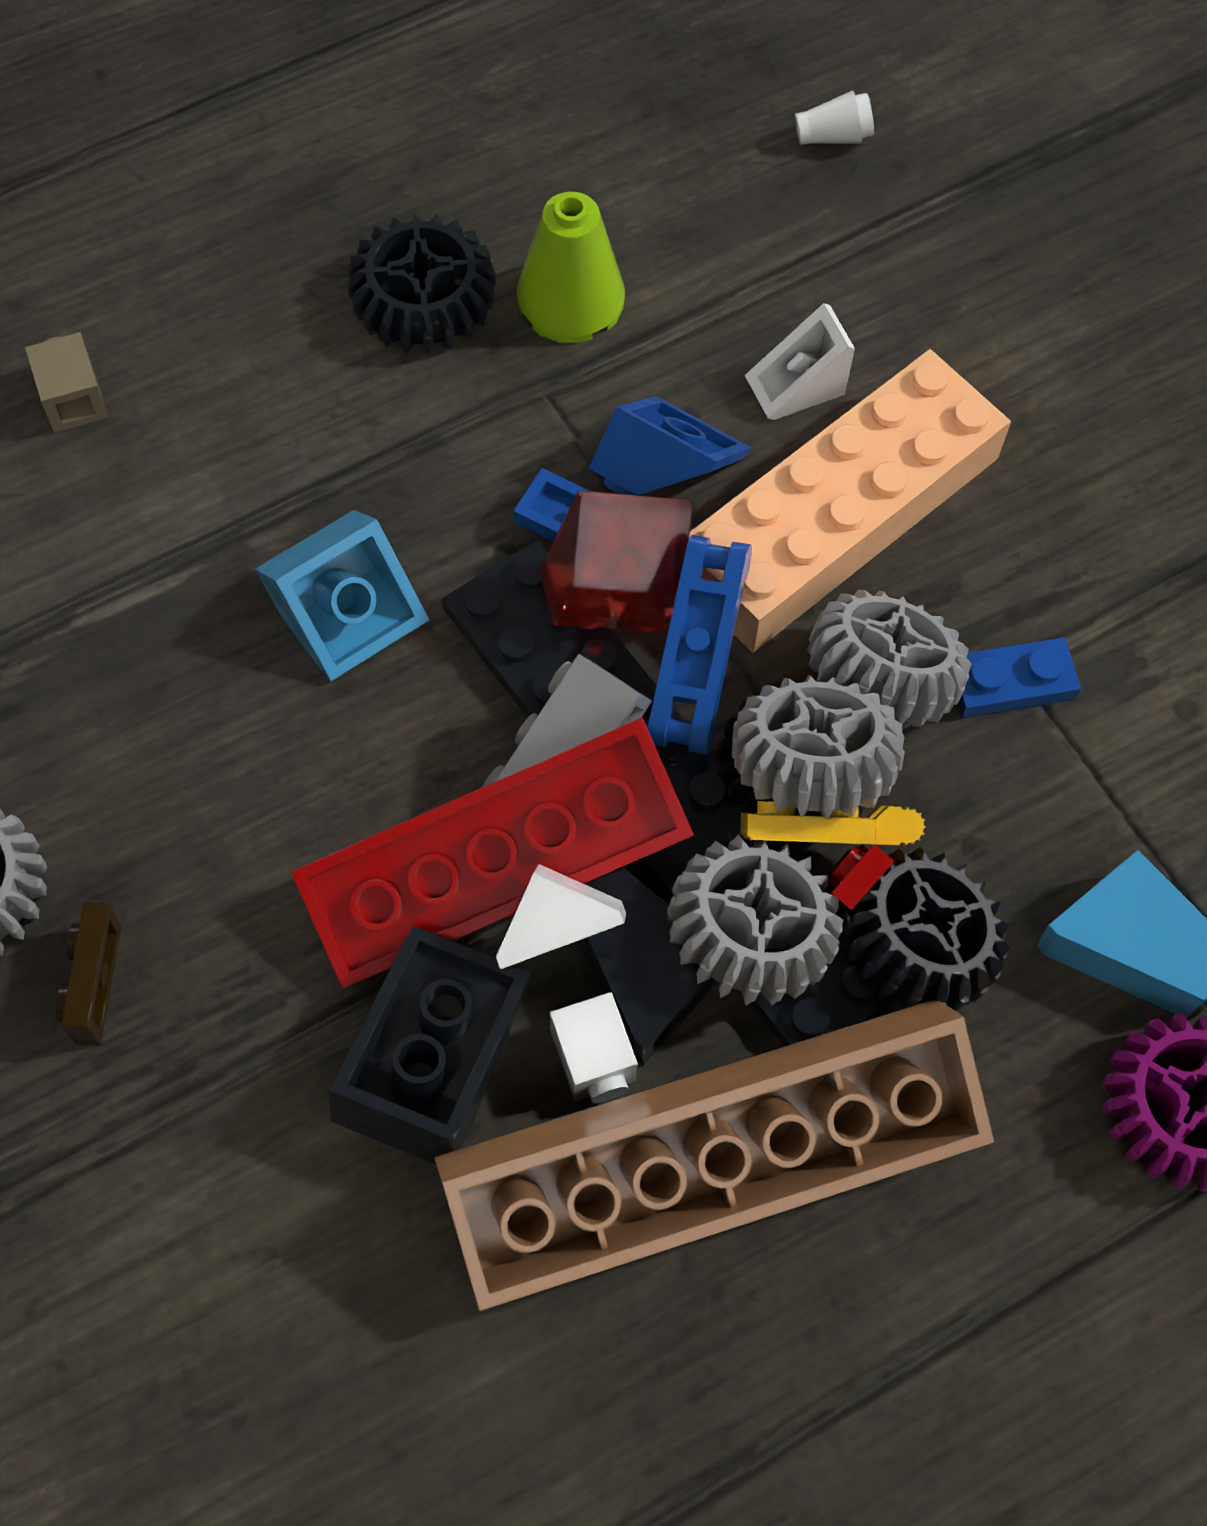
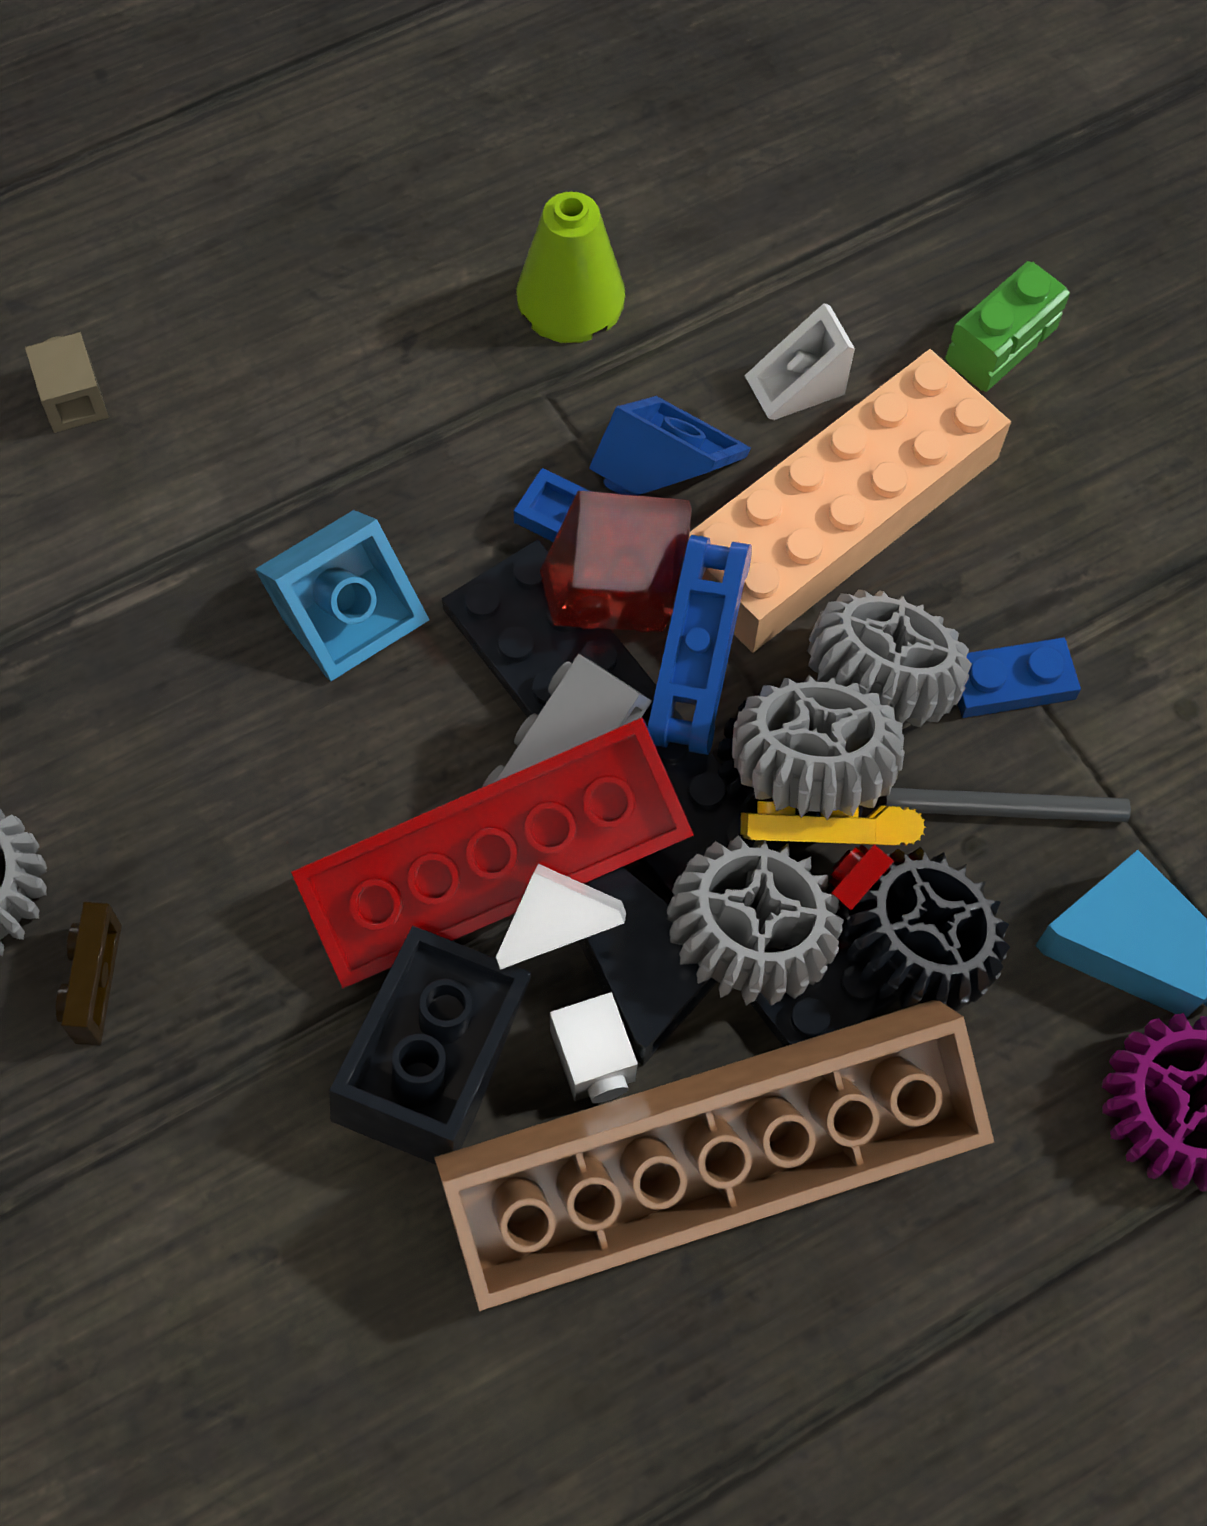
(388, 289): black gear -> none
(837, 121): white cone -> none
(1007, 326): none -> bright green brick
(1011, 804): none -> dark grey bar

